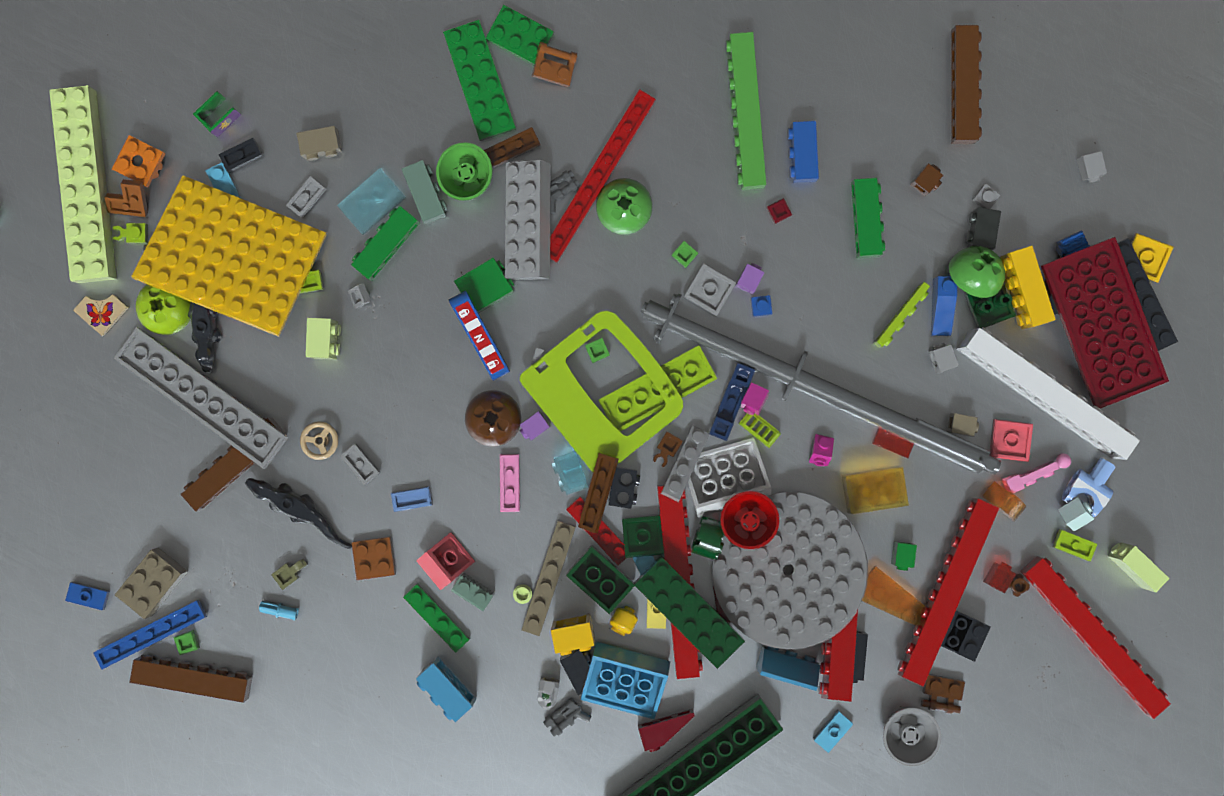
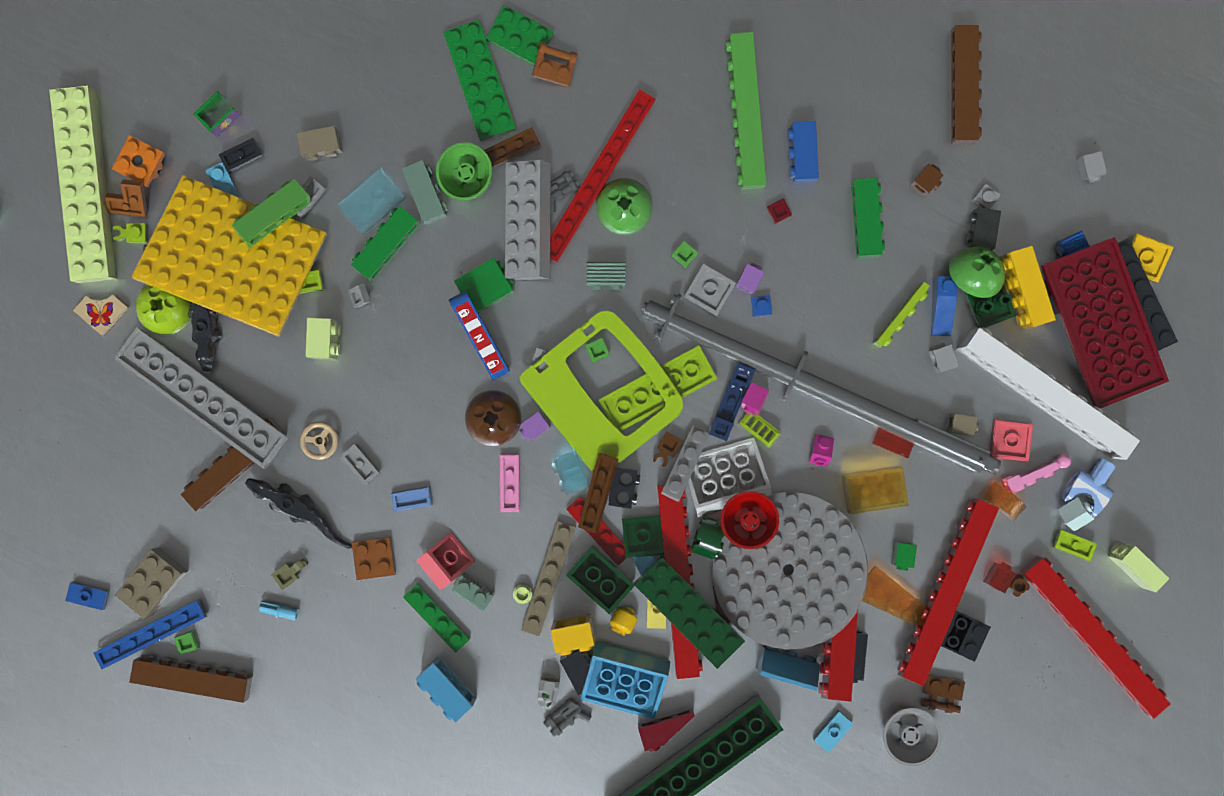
(271, 213): none -> bright green brick
(606, 274): none -> sand green brick

